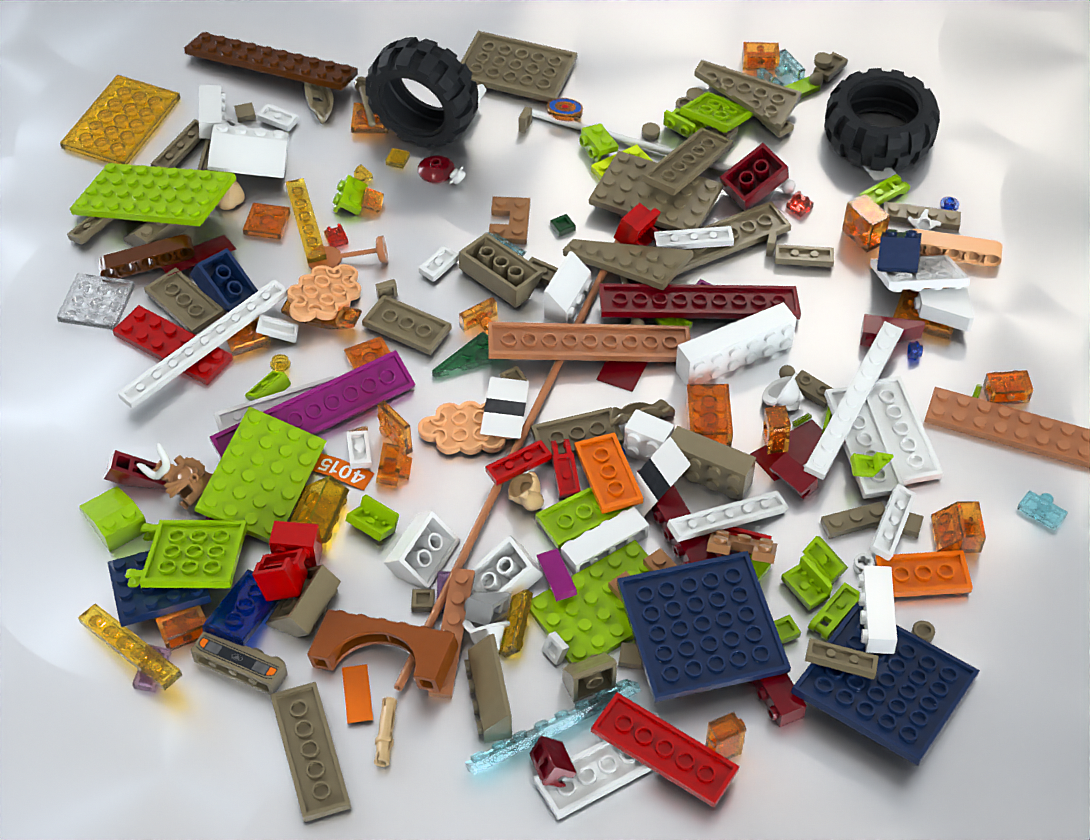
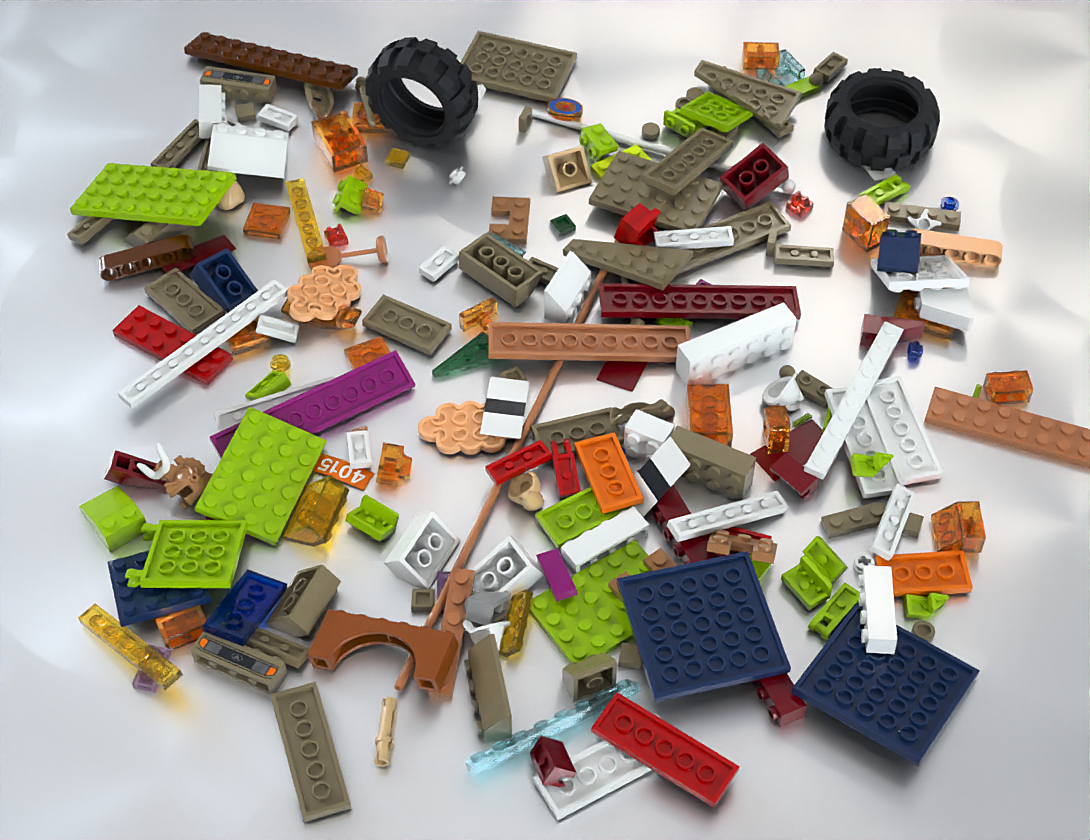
(96, 301): clear plate -> none
(120, 120): clear yellow plate -> none
(241, 84): none -> dark tan brick
(275, 645): none -> dark tan plate
(281, 574): red plate -> none
(293, 536): red brick -> none
(339, 141): none -> clear orange brick
(357, 693): orange sticker -> none
(387, 288): dark tan tile -> none
(394, 427): clear orange plate -> none
(435, 169): dark red dish -> none
(555, 648): white plate -> none
(567, 168): none -> tan slope
(726, 735): clear orange brick -> none
(787, 629): lime plate -> none
(823, 60): dark tan tile -> none
(841, 658): dark tan plate -> none
(922, 607): none -> lime slope
(1042, 509): clear light blue tile -> none

